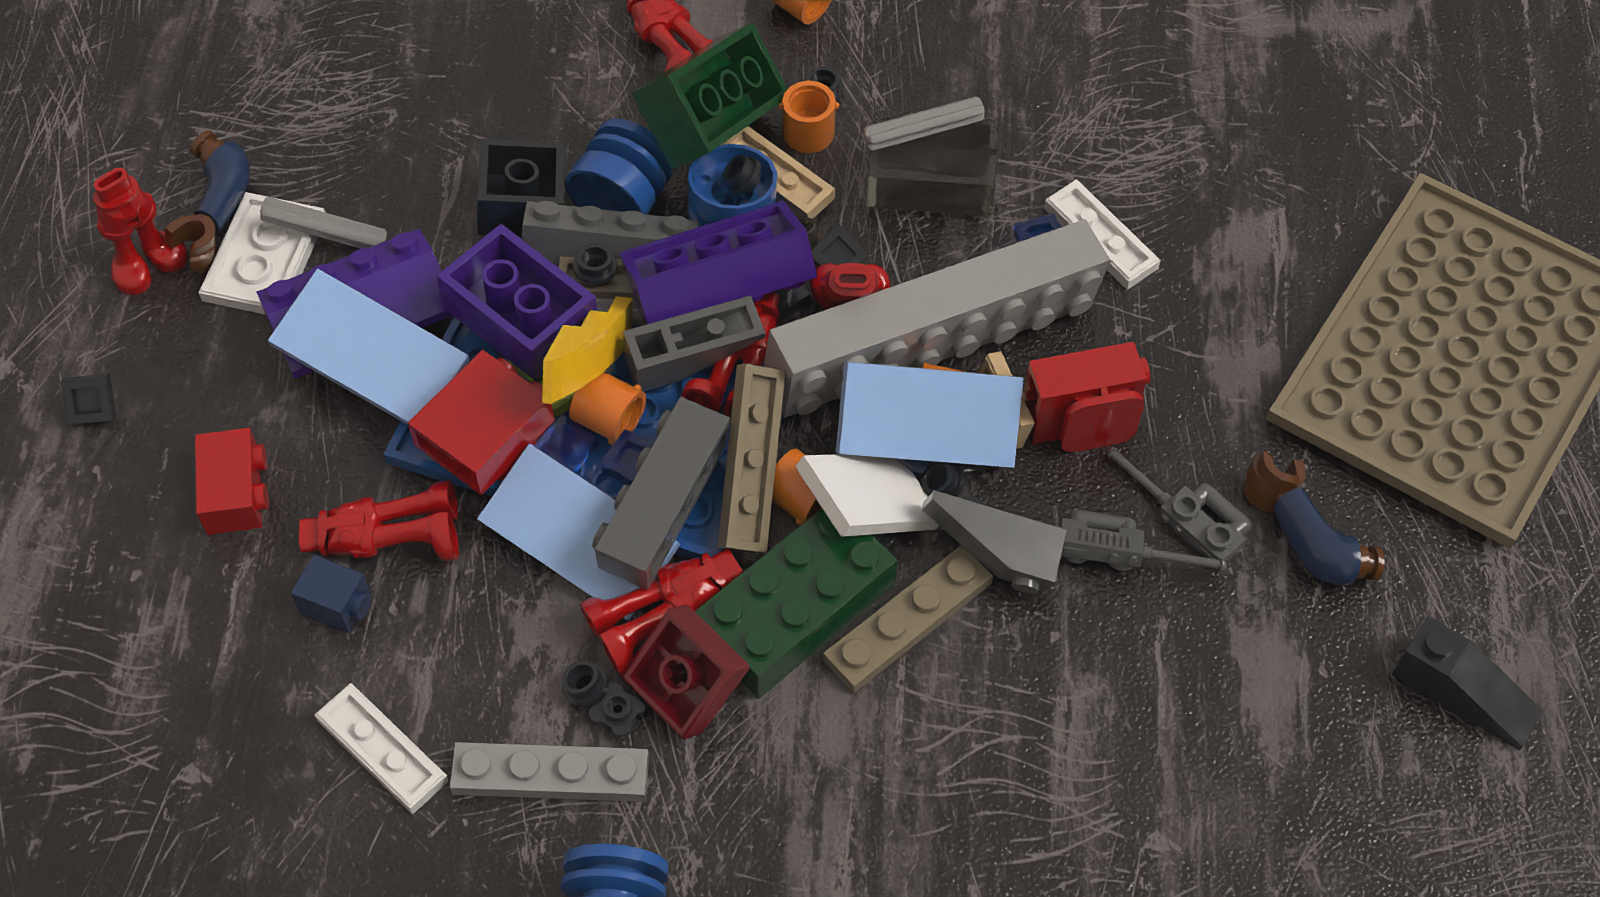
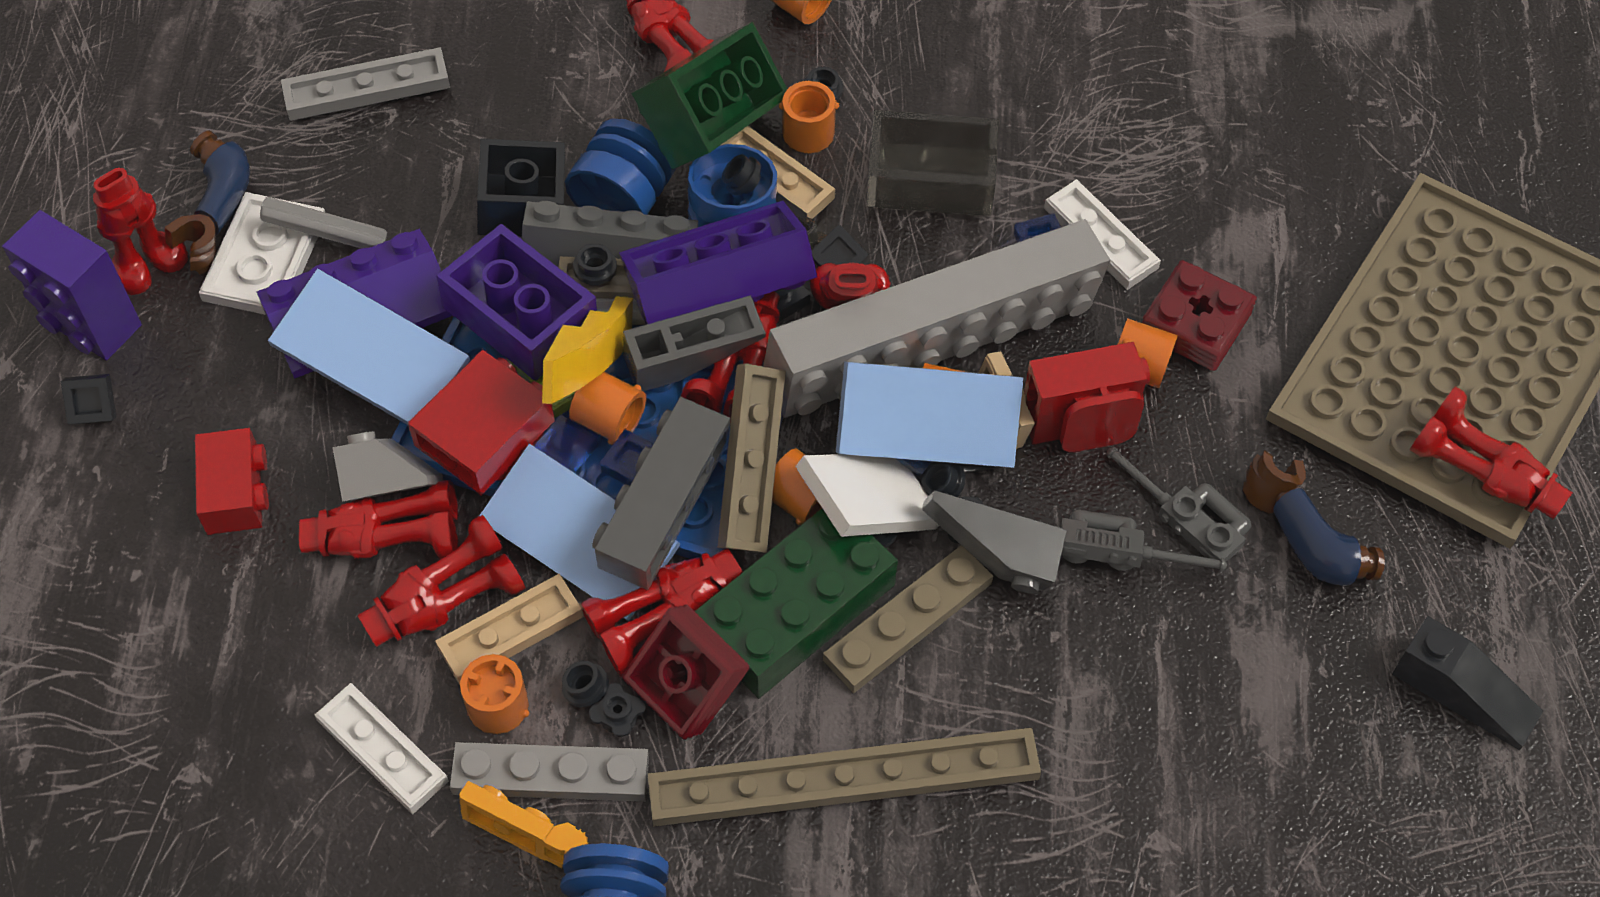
(72, 285): none -> dark purple brick
(332, 594): dark blue brick -> none
(365, 83): none -> light grey plate
(379, 468): none -> light grey slope
(415, 598): none -> red piece
(494, 694): none -> orange piece
(512, 625): none -> tan plate
(522, 827): none -> light orange hinge
(843, 776): none -> dark tan plate
(923, 123): light grey axle -> none
(1151, 344): none -> orange piece
(1221, 309): none -> dark red brick
(1512, 469): none -> red piece

